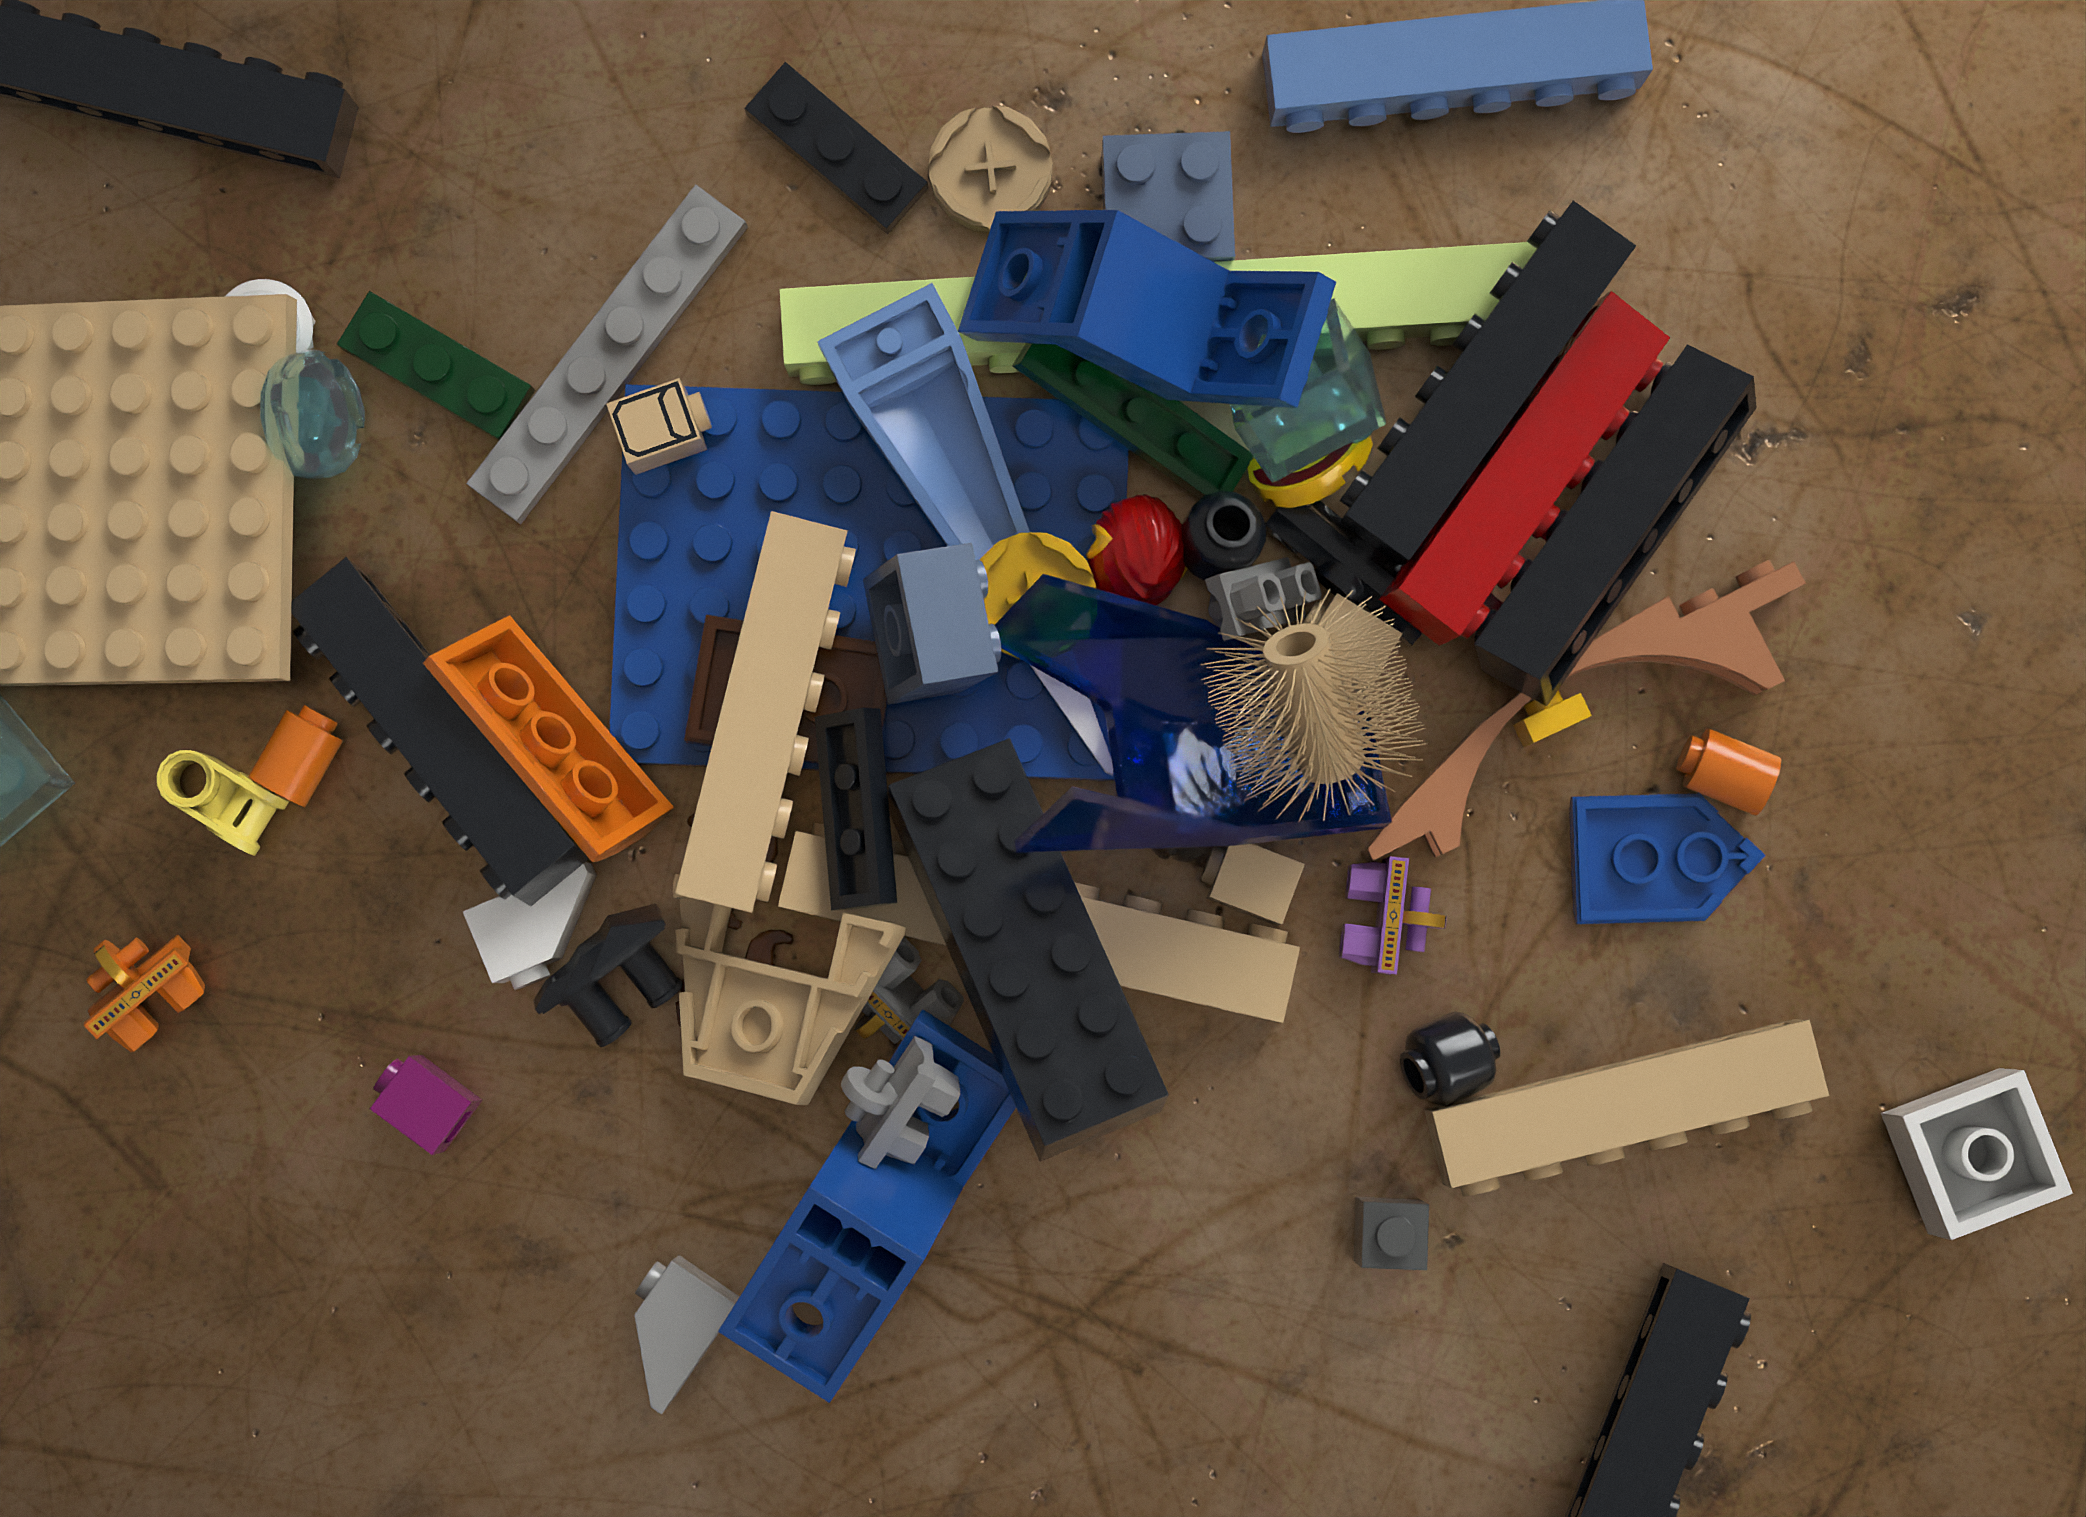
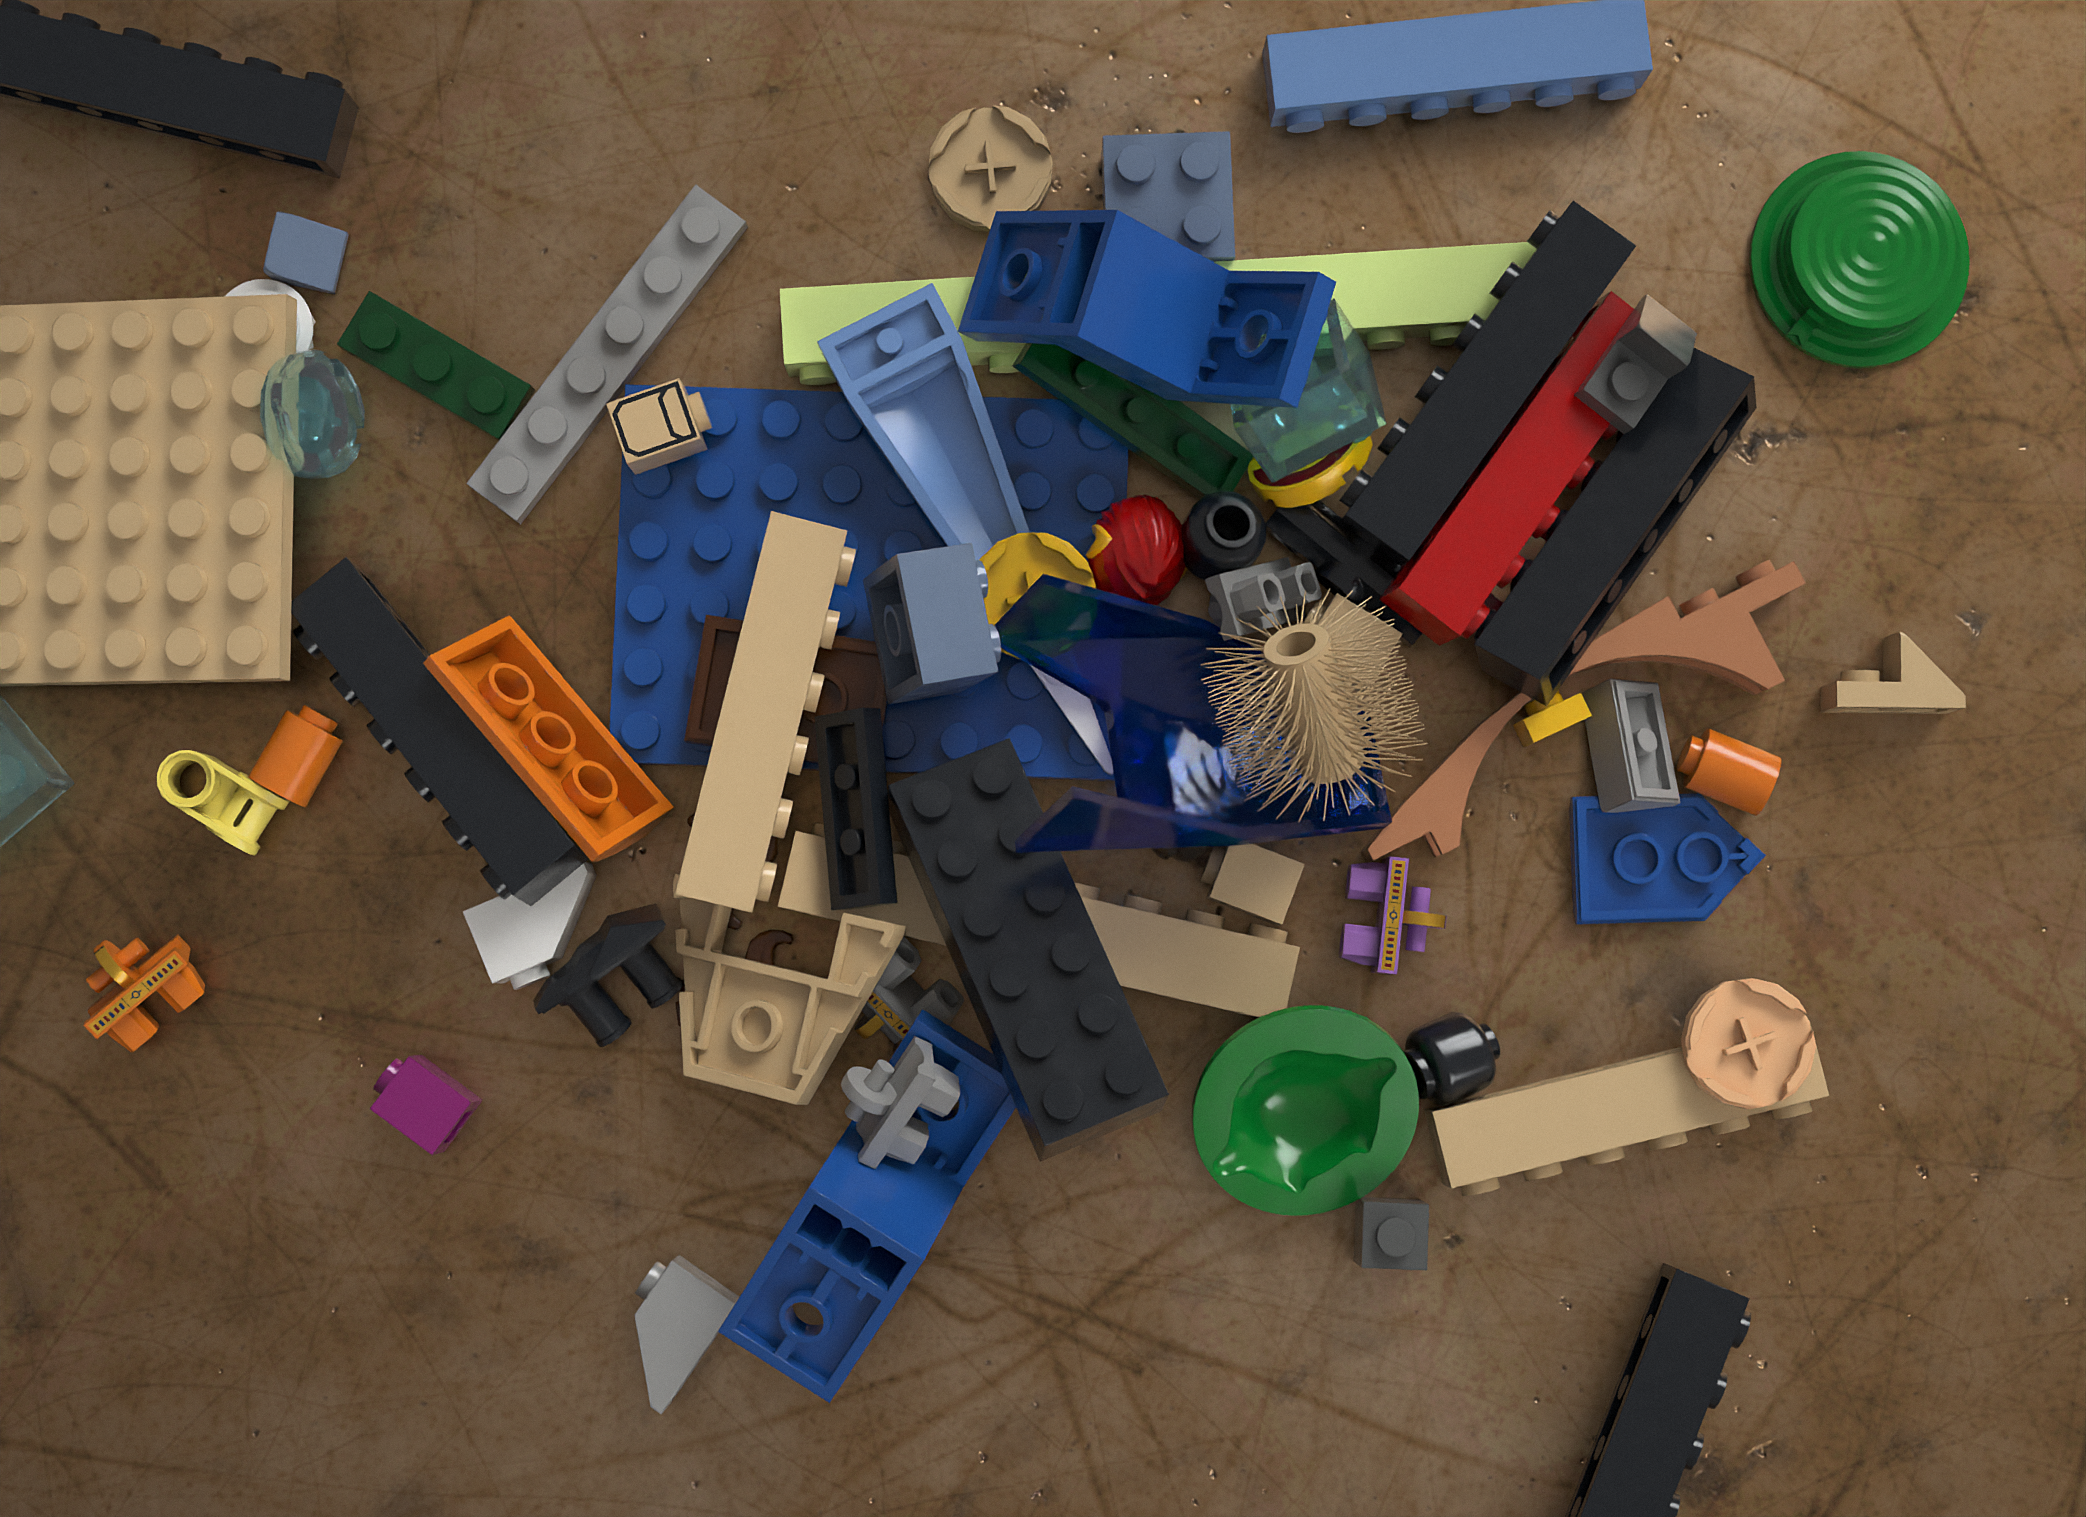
(305, 253): none -> sand blue slope
(836, 148): black plate -> none
(1305, 1110): none -> green piece
(1630, 746): none -> light grey slope
(1637, 364): none -> dark grey slope
(1748, 1043): none -> light nougat tile
(1859, 259): none -> green piece
(1908, 685): none -> tan slope
(1976, 1153): white brick -> none

